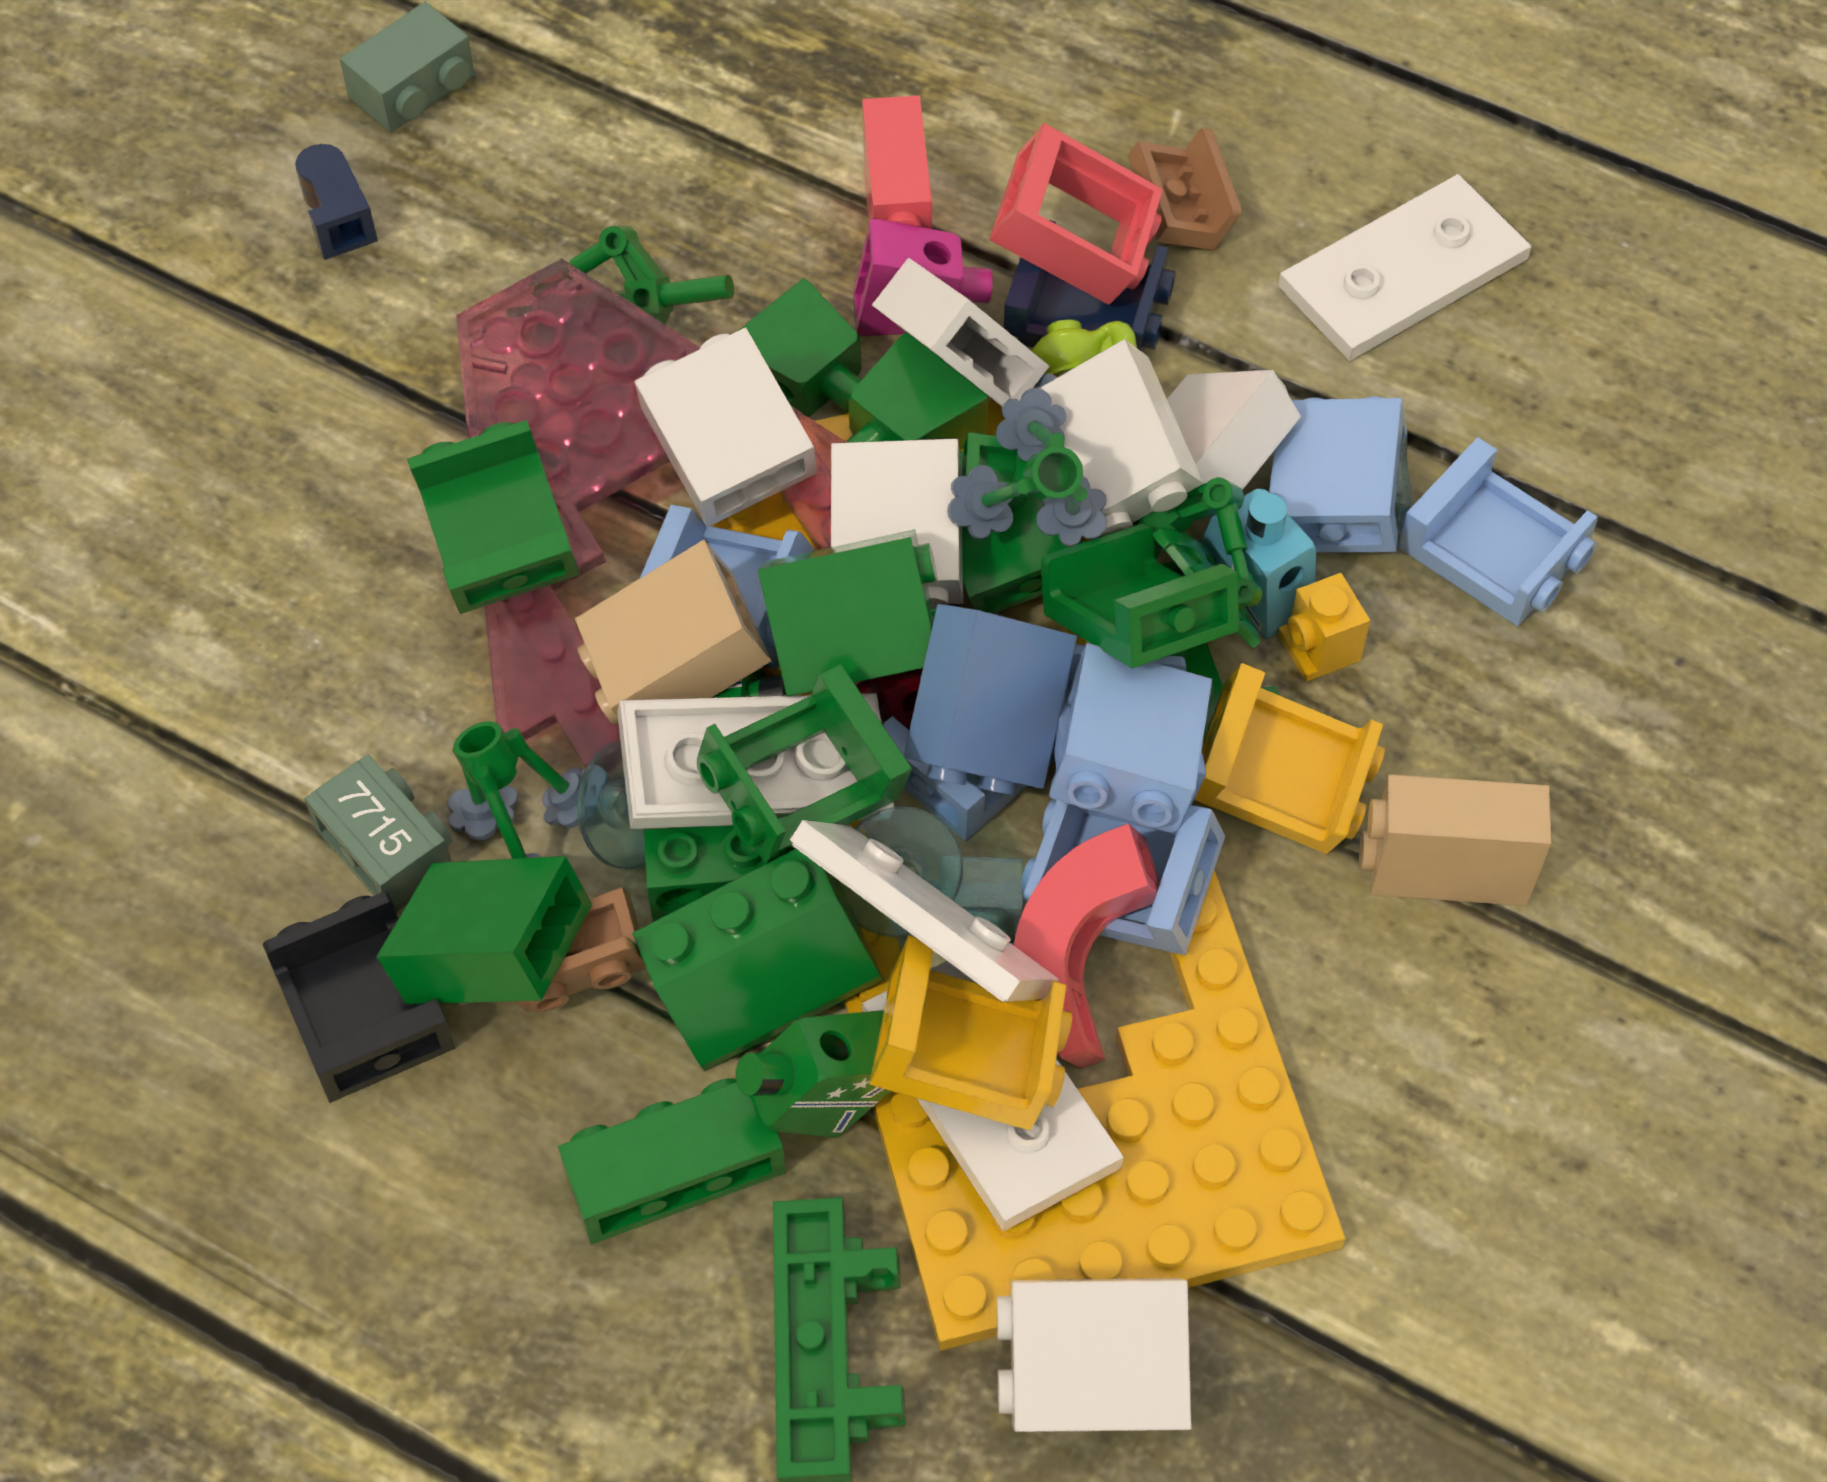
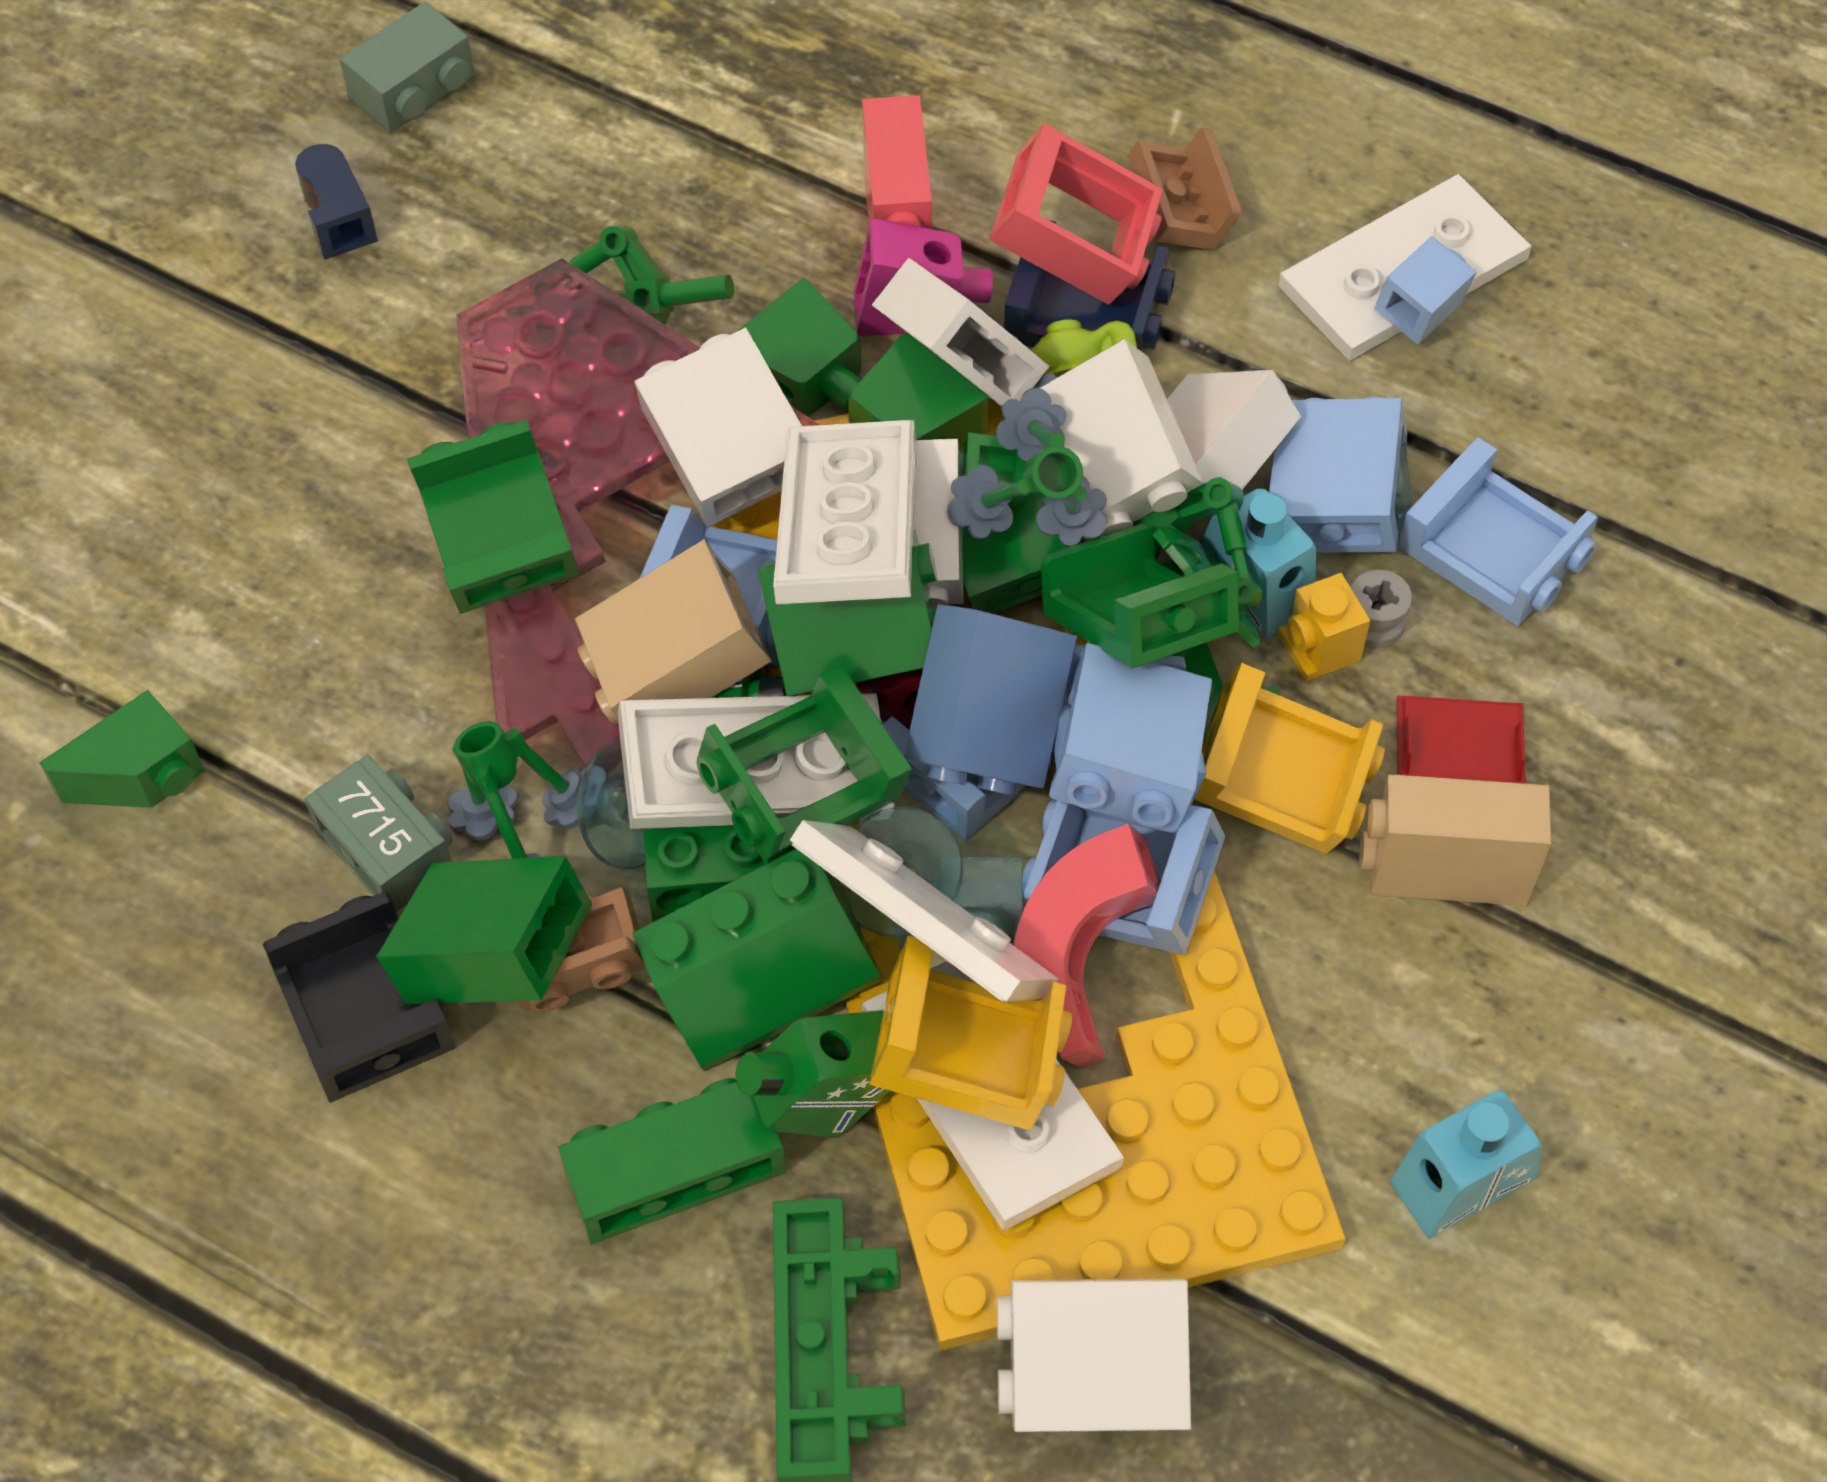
(125, 759): none -> green slope
(846, 513): none -> white plate
(1391, 609): none -> light grey wheel
(1425, 289): none -> light blue brick
(1460, 739): none -> red piece
(1477, 1154): none -> medium azure torso

